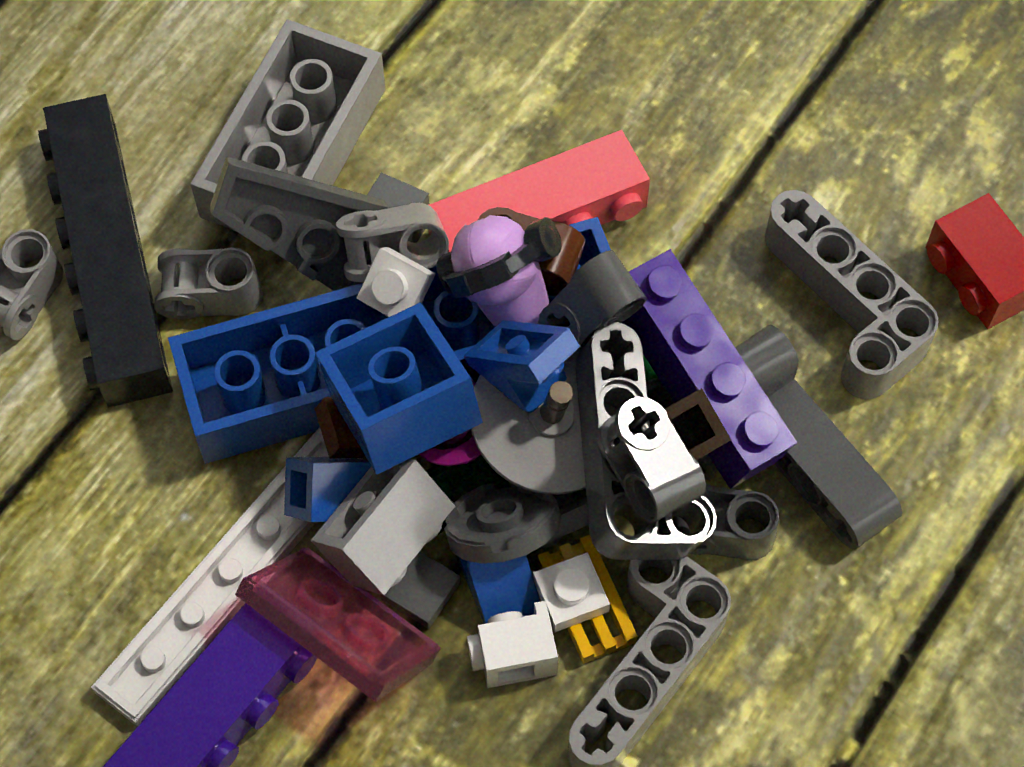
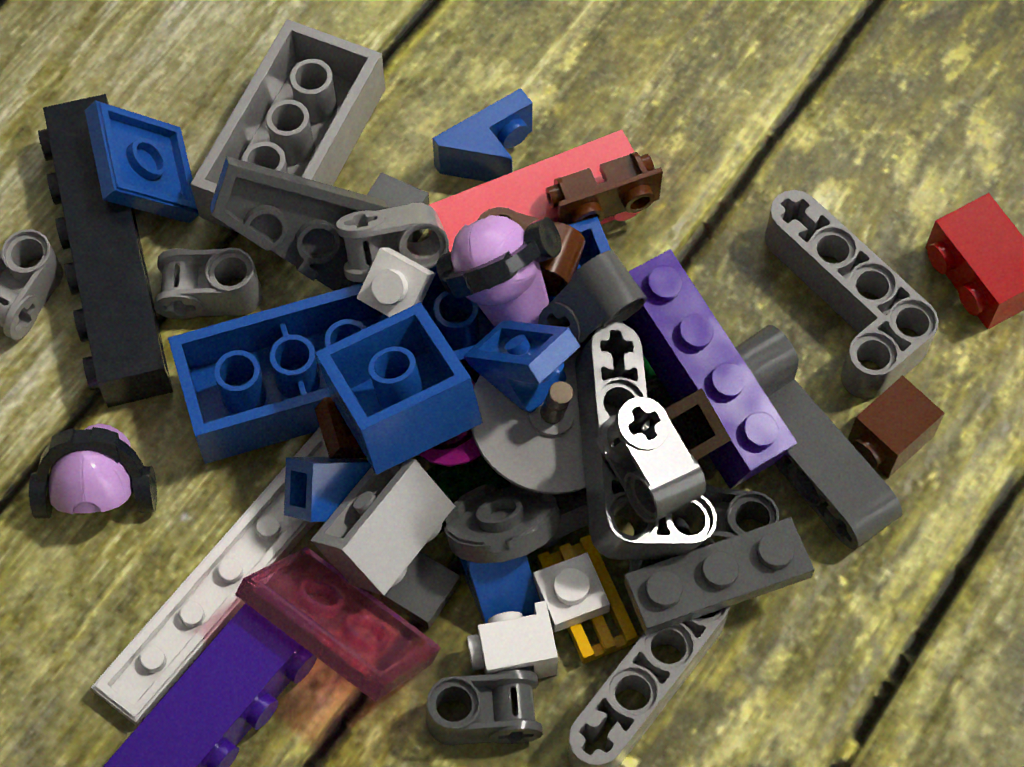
(90, 474): none -> cap
(141, 162): none -> blue tile
(478, 144): none -> blue slope
(489, 707): none -> dark grey piece
(628, 186): none -> reddish brown hinge
(718, 576): none -> dark grey plate
(895, 426): none -> reddish brown brick

